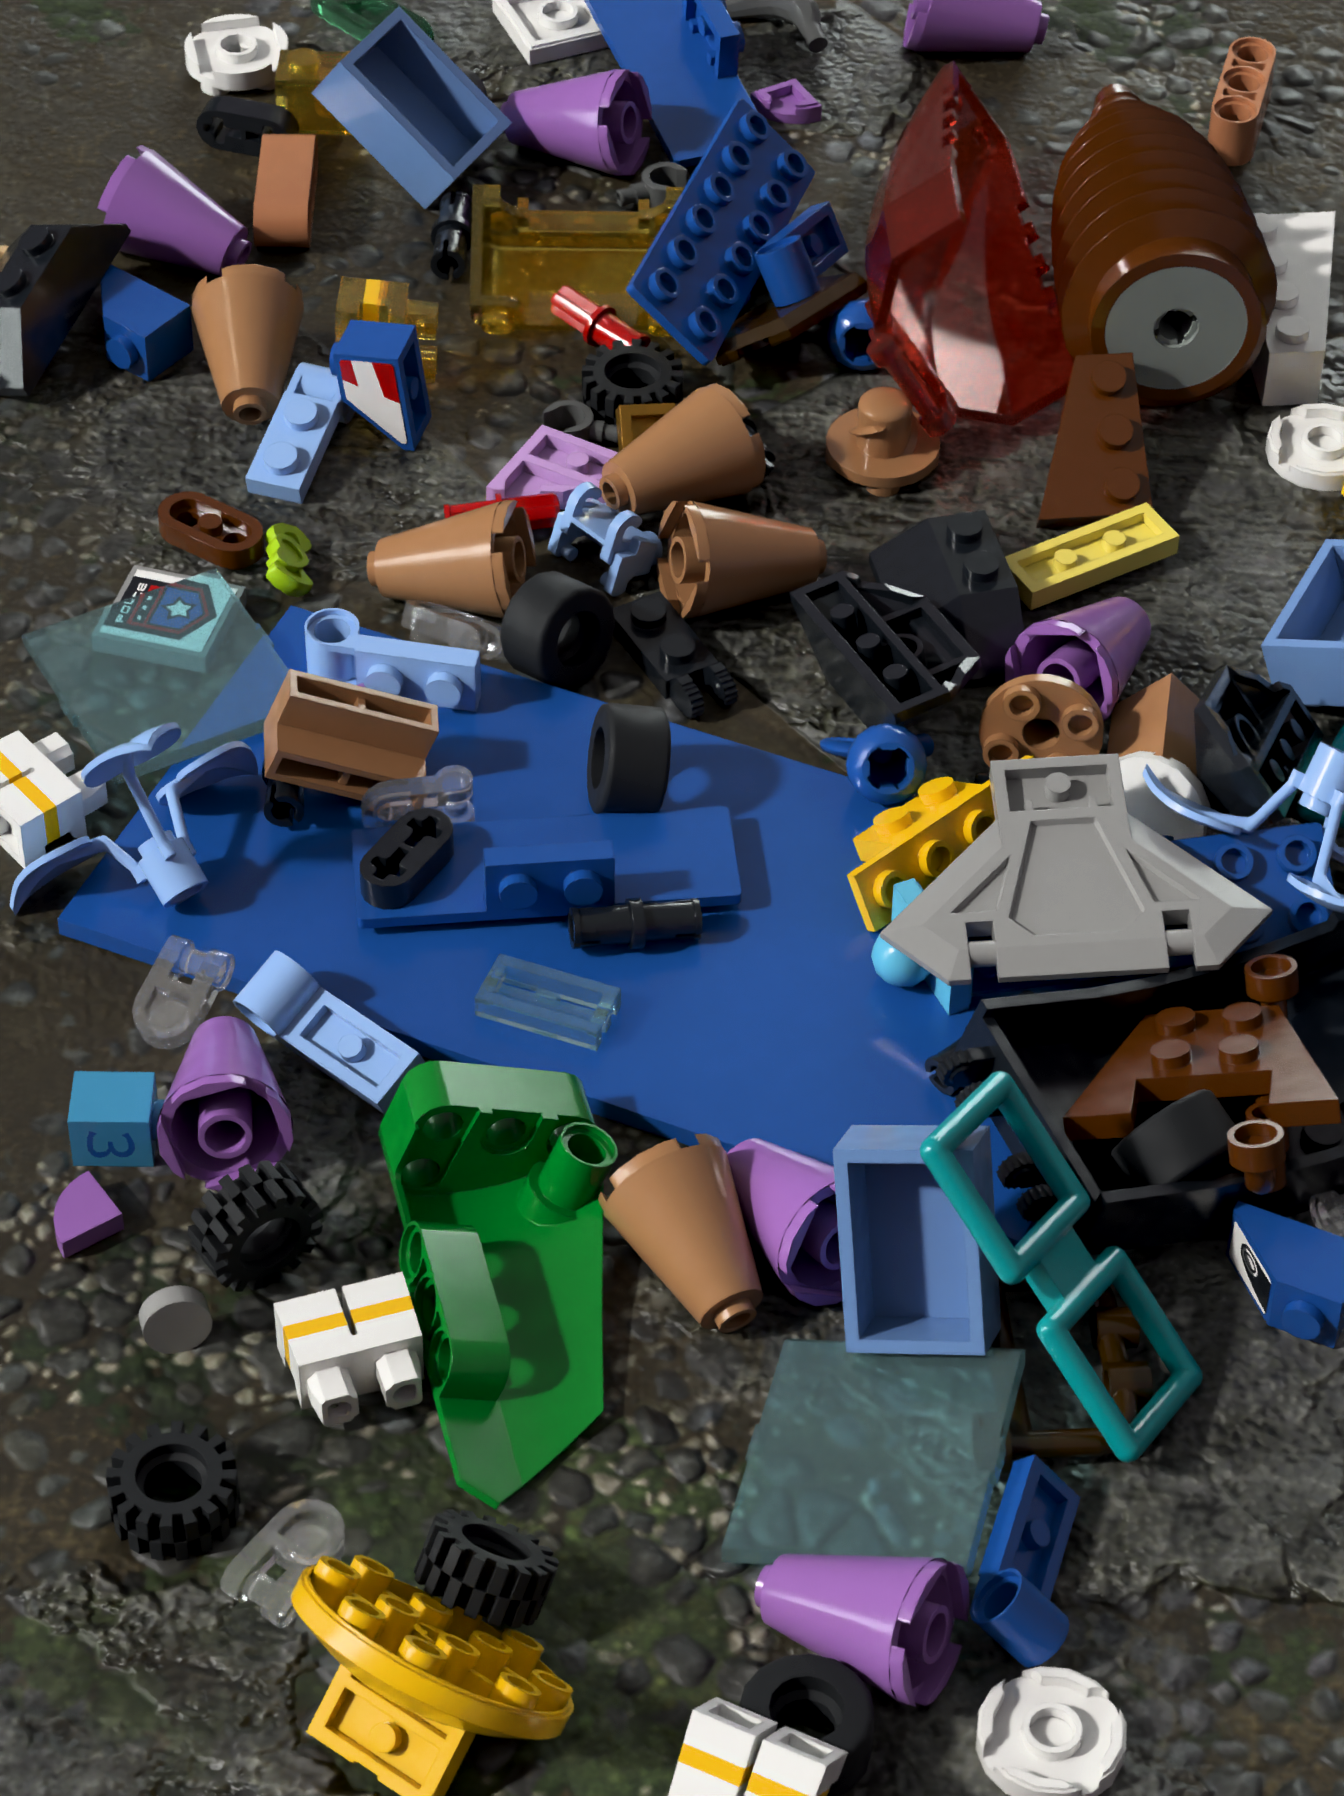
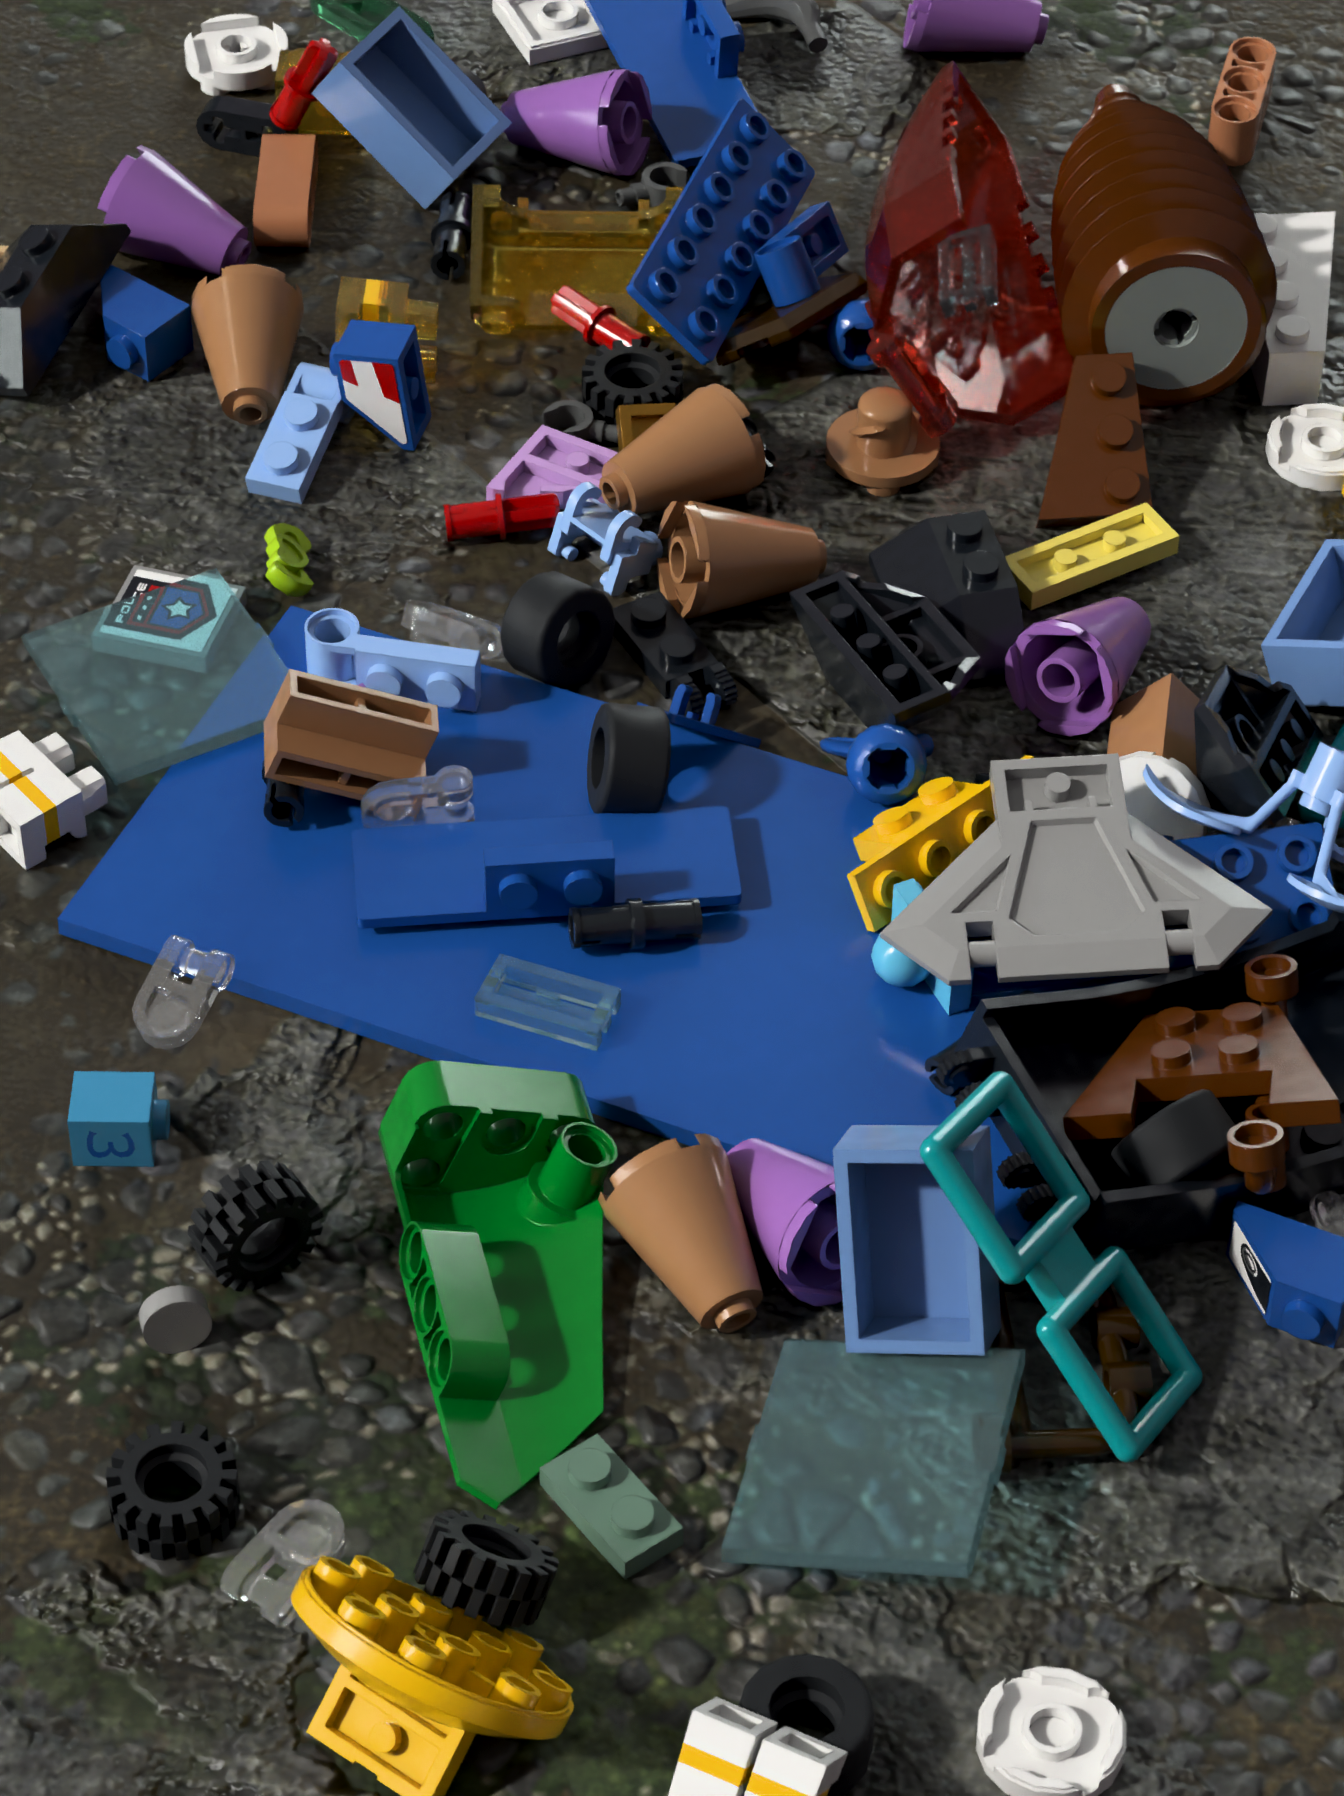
(84, 1215): medium lavender tile -> none
(165, 860): light blue plant -> none
(211, 530): reddish brown plate -> none
(223, 1106): medium lavender cone -> none
(301, 82): none -> red axle
(326, 1031): light blue plate -> none
(354, 1349): white hips -> none
(416, 864): black beam -> none
(458, 562): medium nougat cone -> none
(611, 1506): none -> sand green plate
(708, 717): none -> blue piece
(787, 103): medium lavender tile -> none
(871, 1614): medium lavender cone -> none
(946, 270): none -> clear light blue tile
(1024, 1564): blue plate -> none
(1040, 719): medium nougat plate -> none

